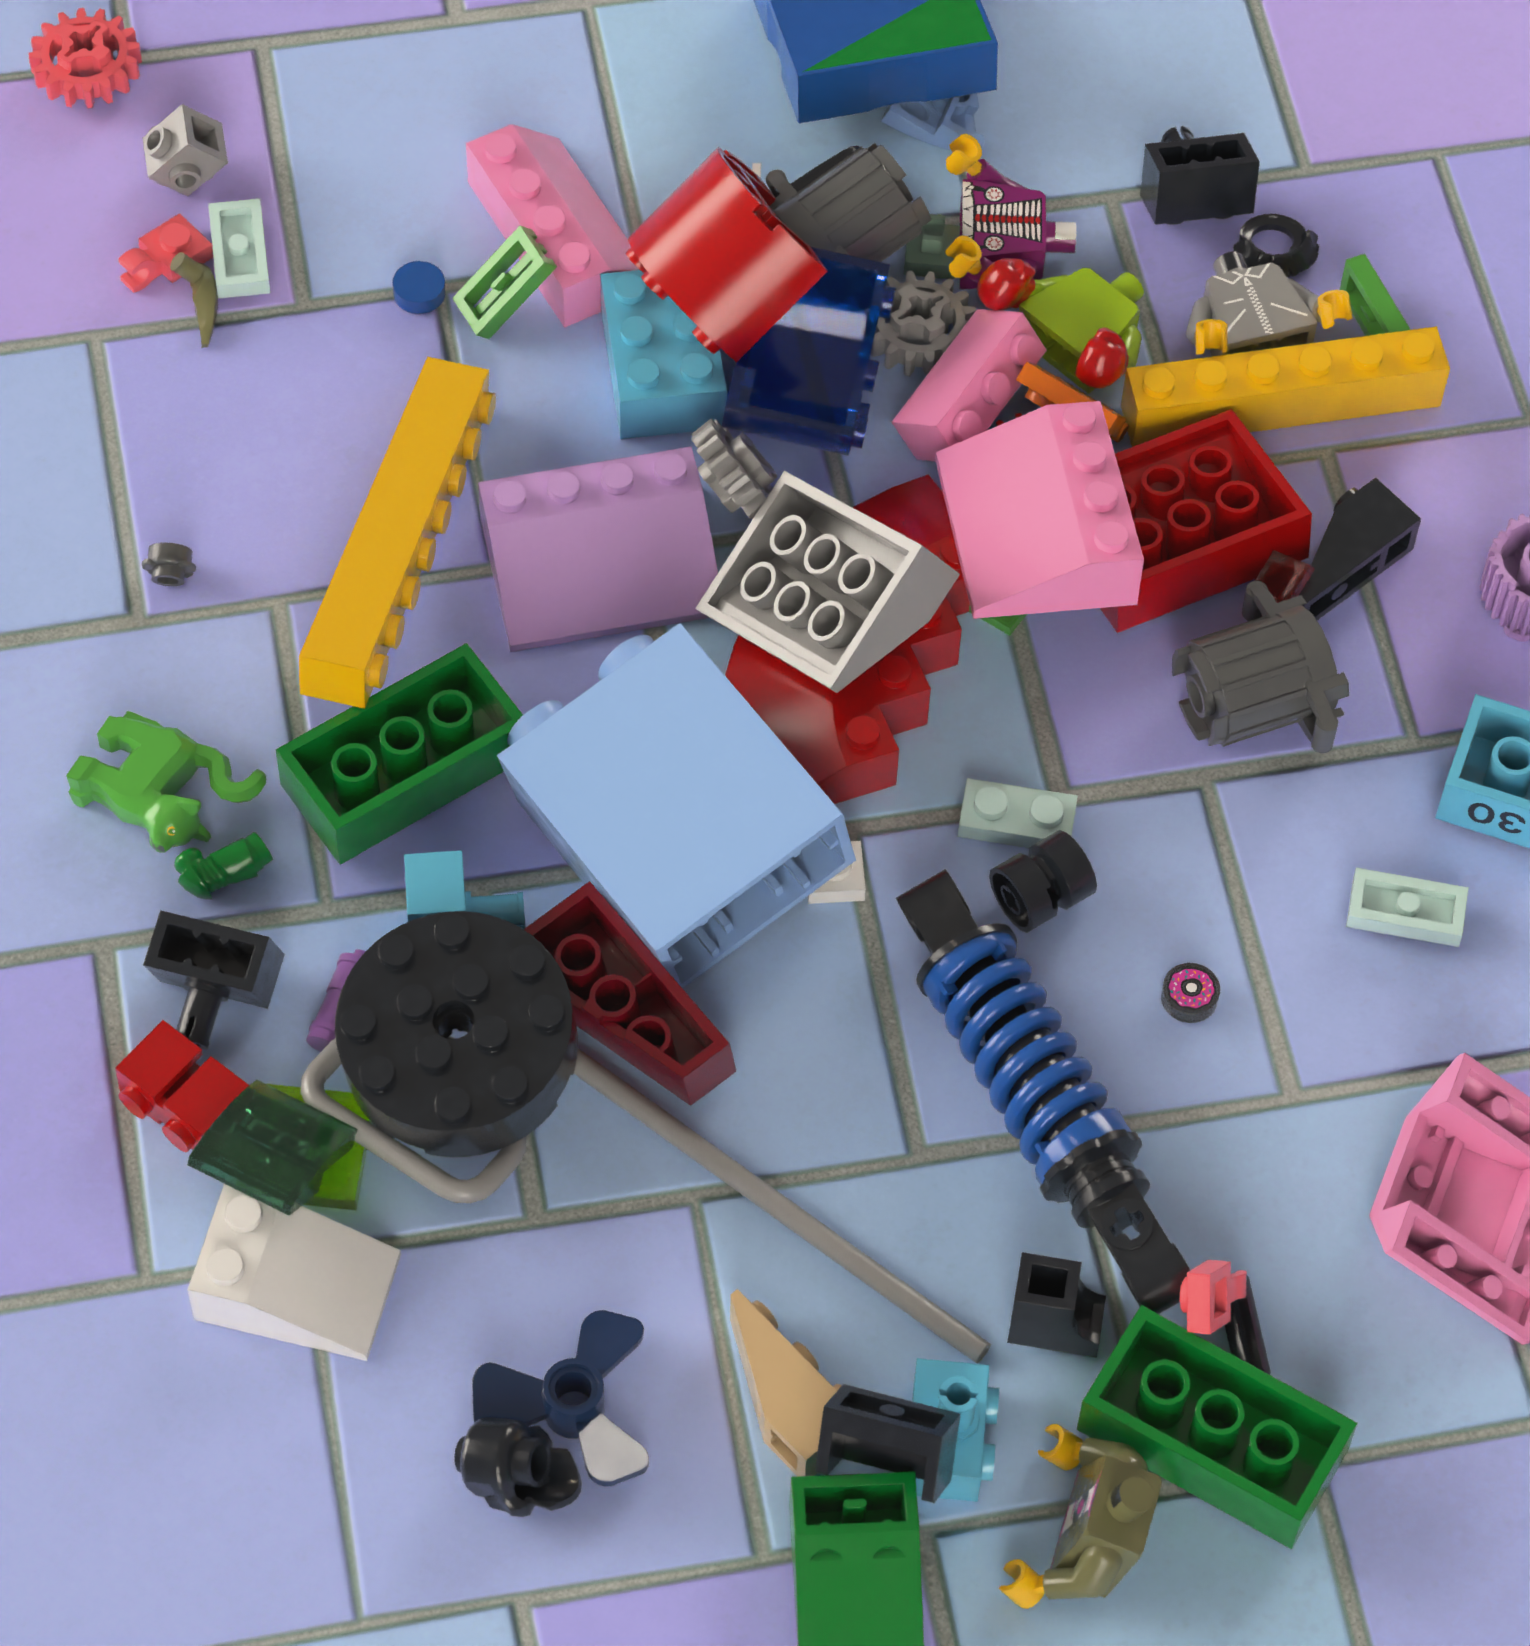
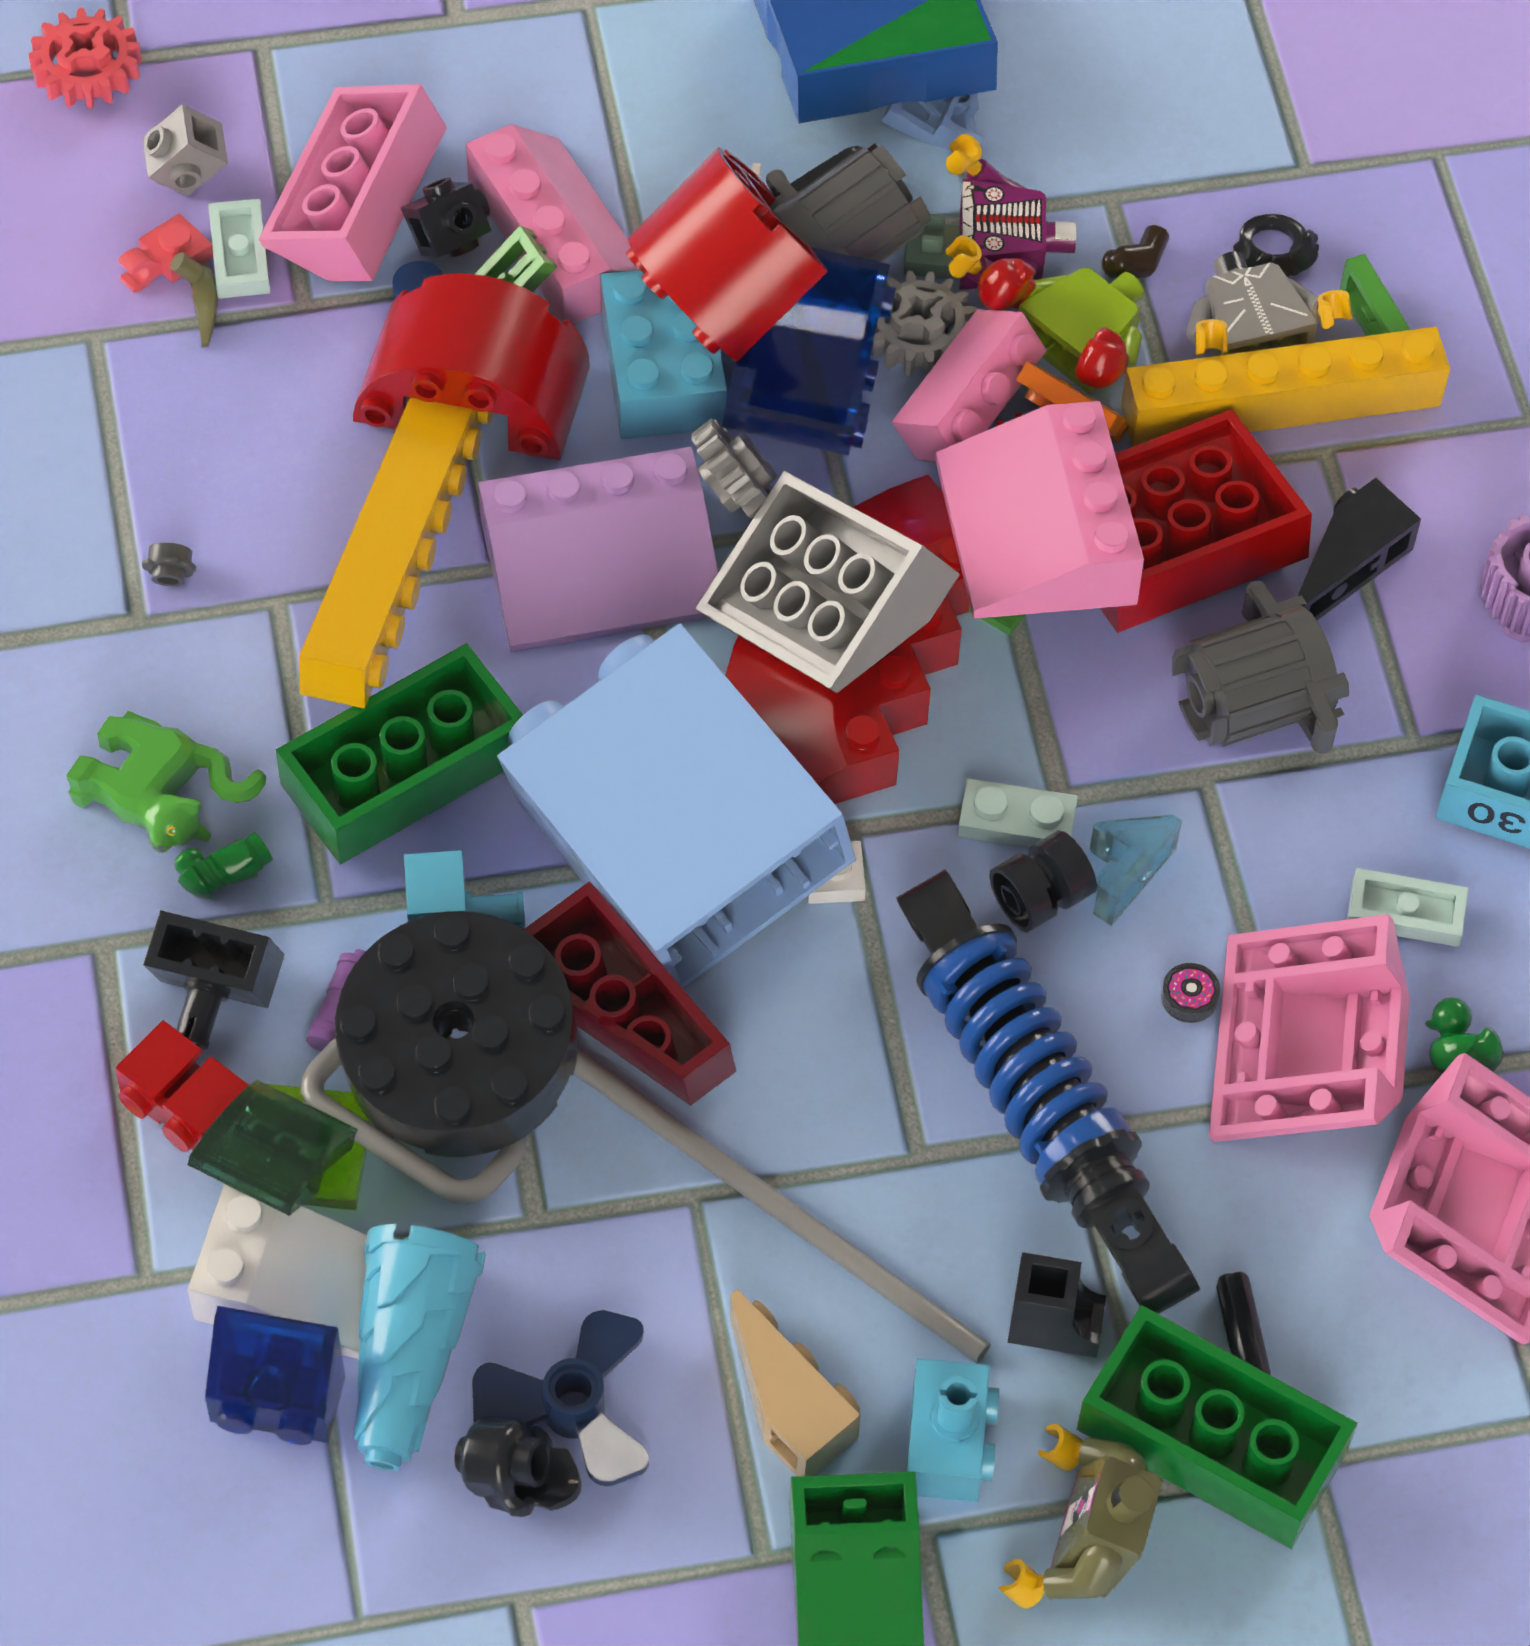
(274, 1376): none -> clear blue slope
(355, 180): none -> bright pink slope
(407, 1328): none -> medium azure cone
(448, 218): none -> black brick
(479, 349): none -> red cylinder
(889, 1436): black panel -> none
(1133, 855): none -> clear light blue slope
(1139, 258): none -> dark brown arm
(1198, 177): black brick -> none
(1208, 1295): coral plate -> none
(1284, 576): clear red slope -> none
(1310, 1029): none -> bright pink slope
(1452, 1019): none -> green animal

